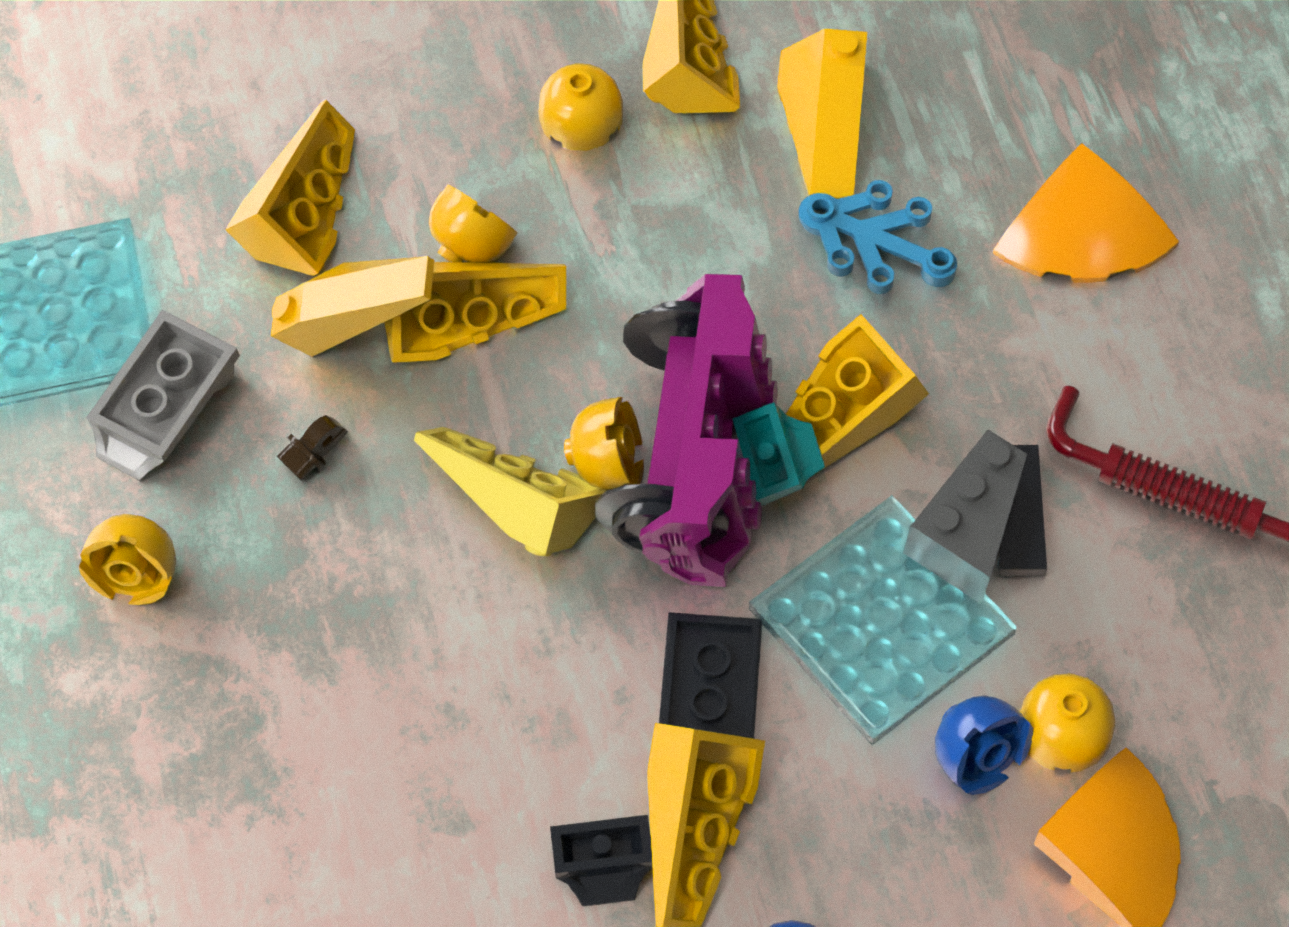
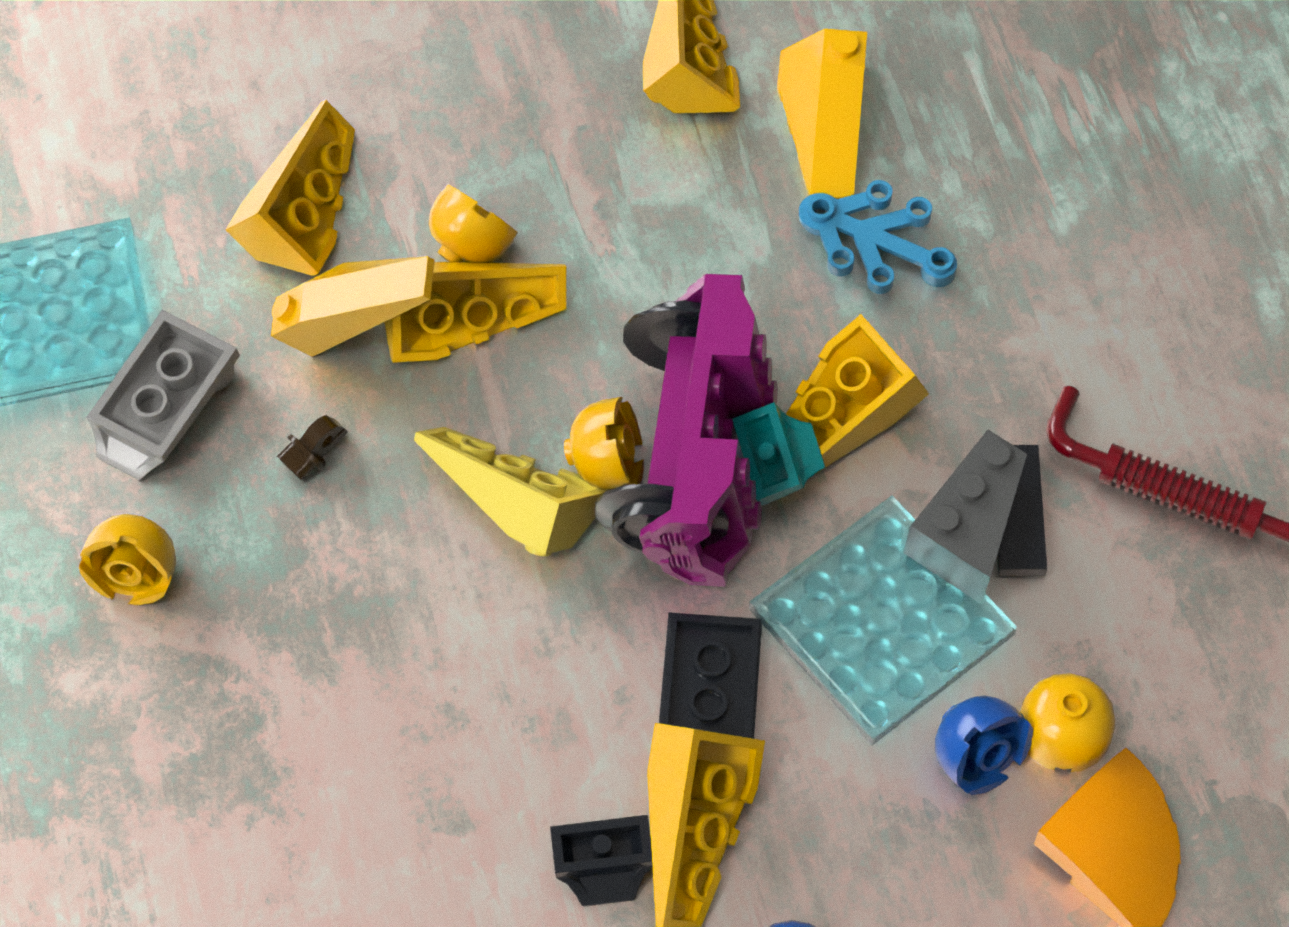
(580, 107): yellow cylinder -> none
(1086, 225): light orange brick -> none

